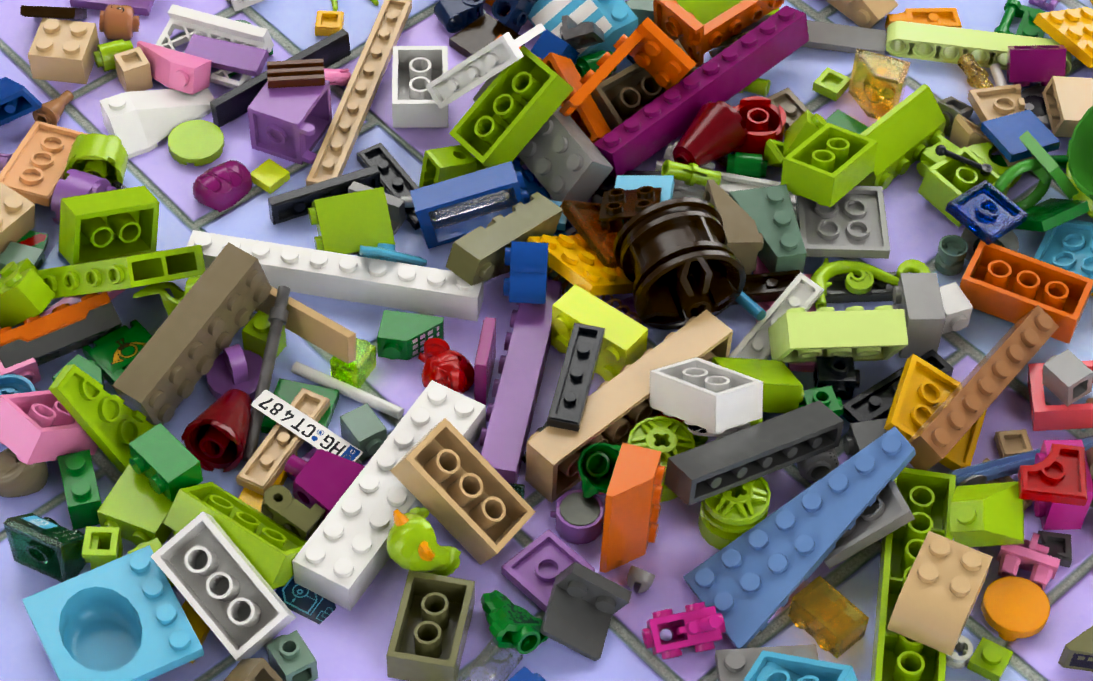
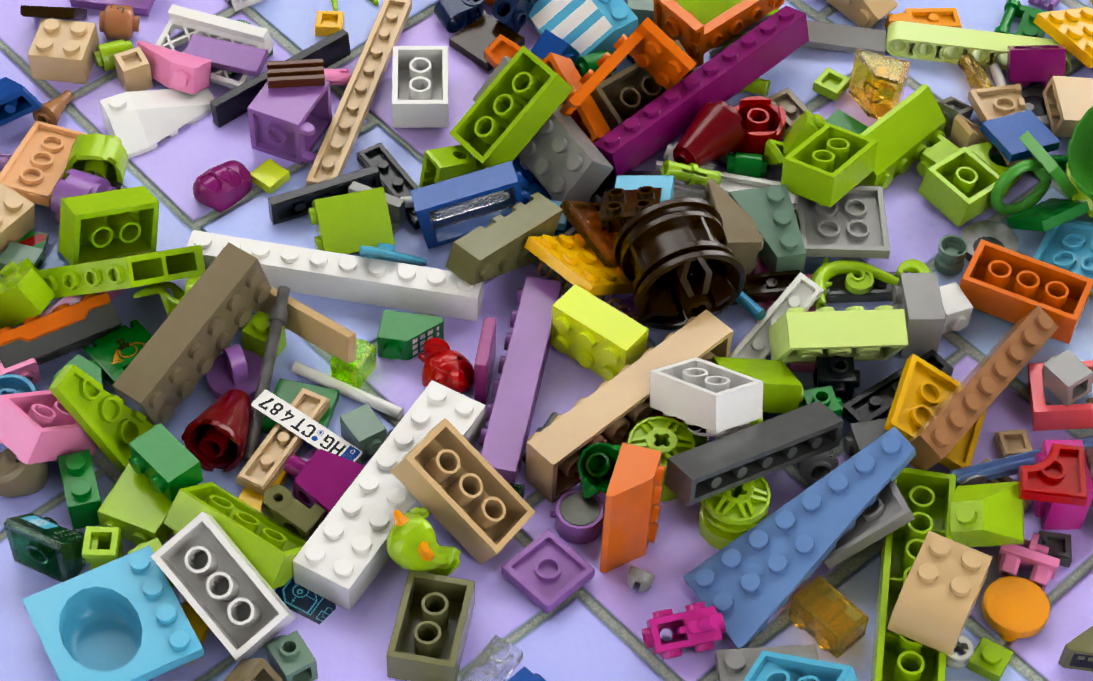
(196, 142): lime tile -> none
(479, 67): white fence -> none
(511, 624): green rock -> none
(527, 272): blue brick -> none
(576, 377): tile -> none
(580, 35): flat silver bracket -> none
(582, 610): dark grey bracket -> none
(985, 169): black hinge -> none
(986, 212): clear blue tile -> none

